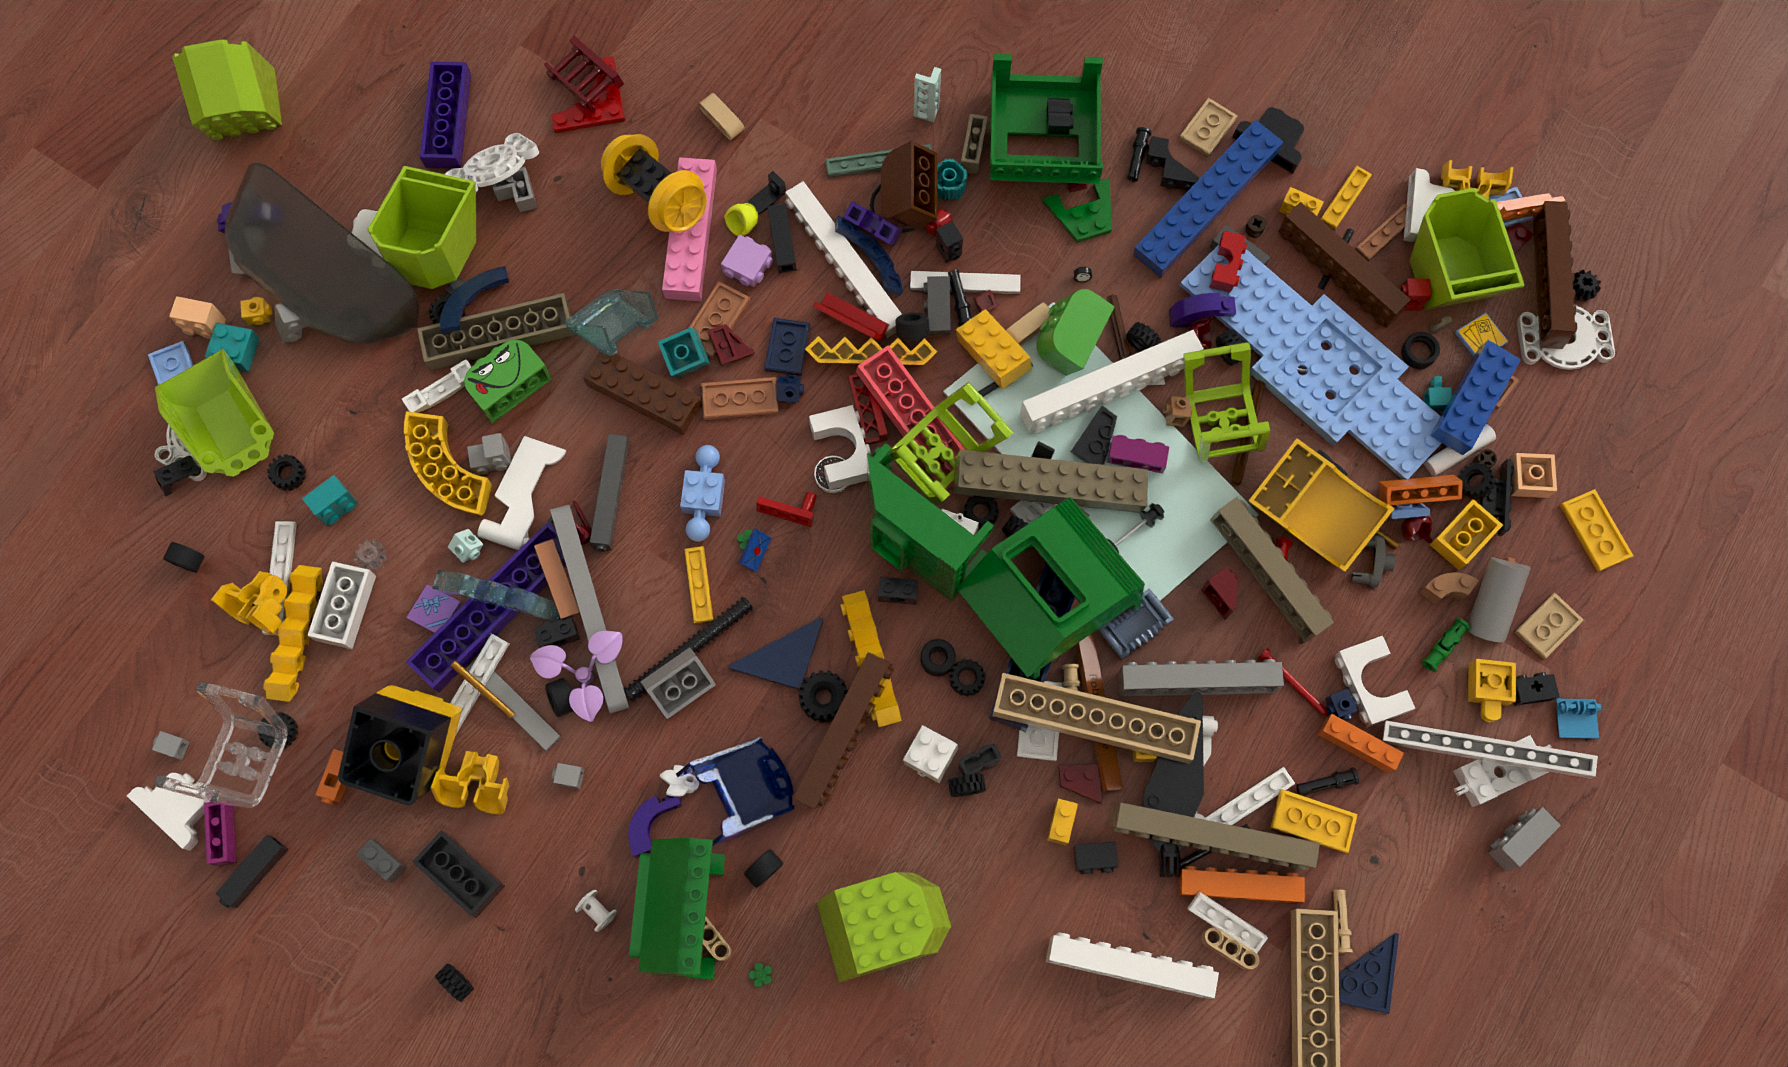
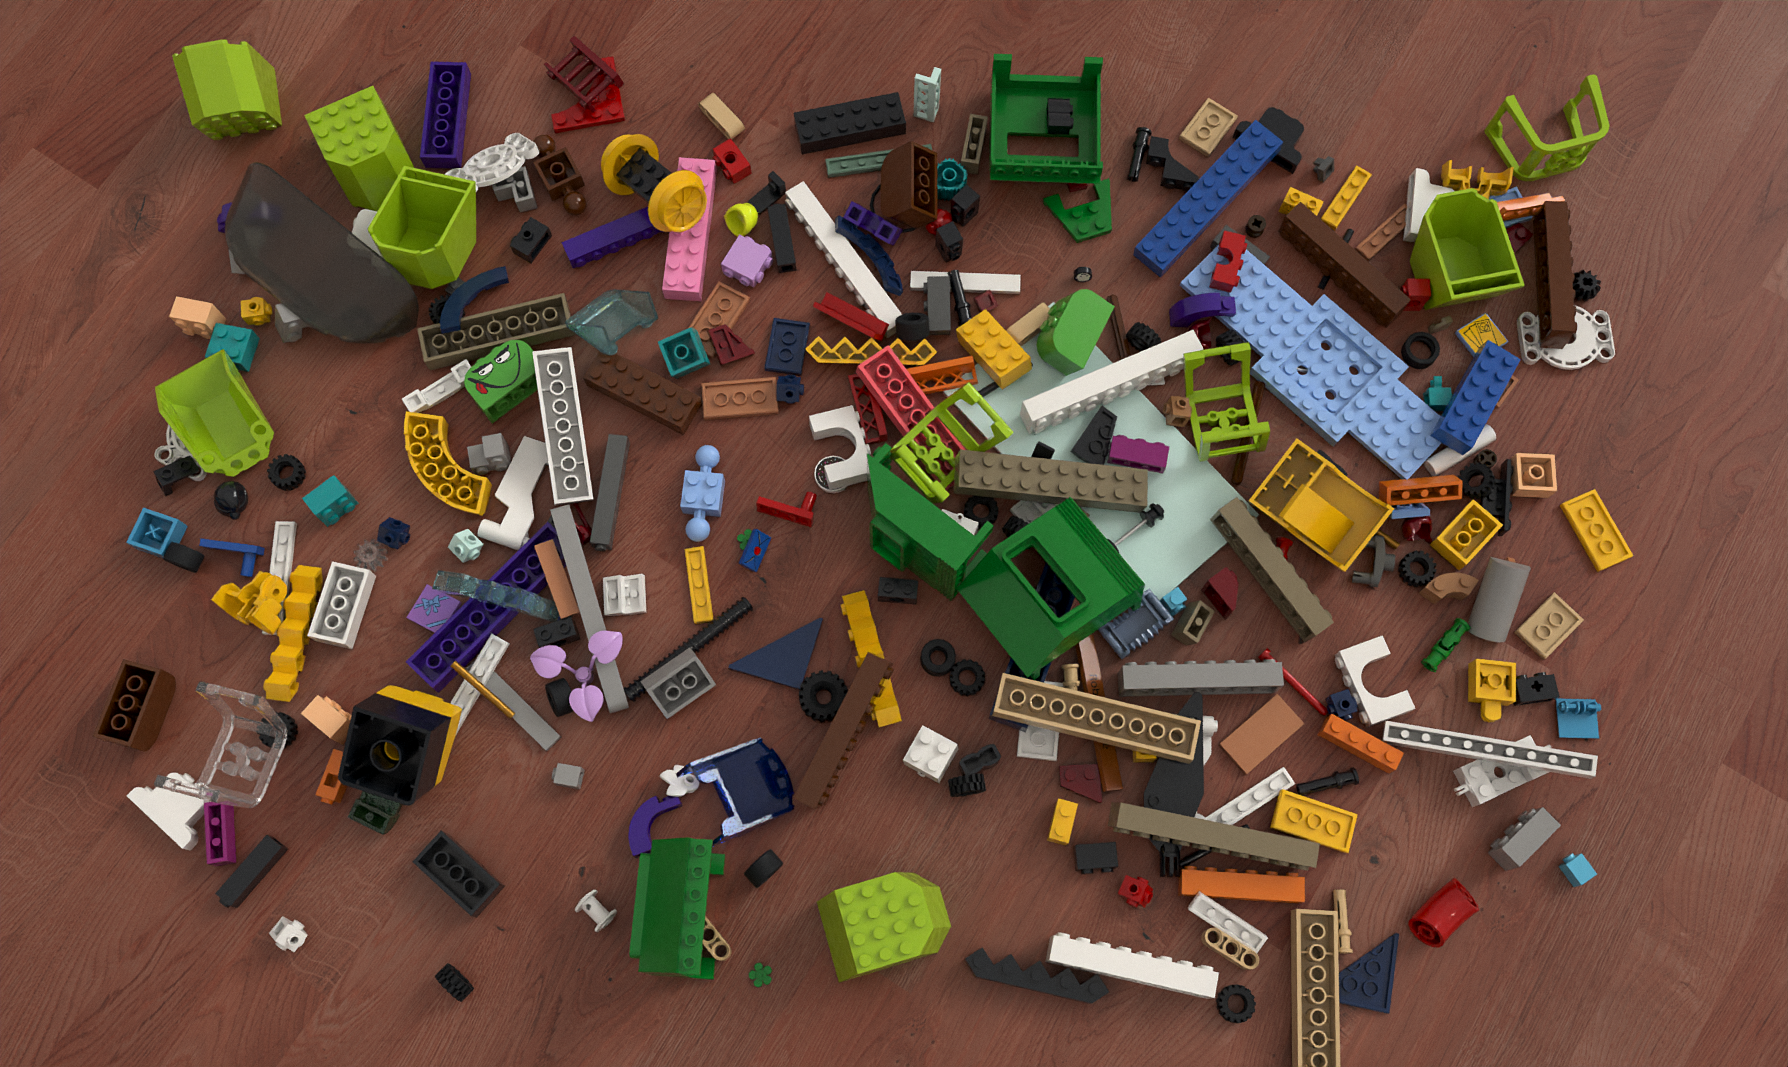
(136, 706): none -> reddish brown brick
(155, 532): none -> dark azure brick
(170, 361): light blue tile -> none
(170, 745): light grey brick -> none
(230, 499): none -> black piece
(249, 551): none -> blue piece
(288, 934): none -> white brick
(329, 718): none -> light nougat brick
(360, 146): none -> lime windscreen
(375, 812): none -> brick
(381, 860): dark grey brick -> none
(393, 533): none -> dark blue brick
(453, 790): yellow piece -> none
(530, 240): none -> black brick
(559, 174): none -> reddish brown brick
(562, 426): none -> white brick
(609, 238): none -> dark purple brick
(624, 595): none -> white slope
(729, 152): none -> red brick
(850, 123): none -> black brick
(941, 370): none -> orange fence
(964, 205): none -> black brick
(1036, 978): none -> black brick
(1136, 891): none -> red brick
(1174, 601): none -> medium azure brick
(1193, 623): none -> dark tan brick
(1247, 997): none -> black tyre
(1261, 734): none -> nougat tile
(1316, 518): none -> yellow tile
(1324, 168): none -> dark grey tile
(1409, 576): none -> black tyre
(1443, 914): none -> red brick
(1560, 160): none -> lime windscreen
(1577, 869): none -> medium azure brick

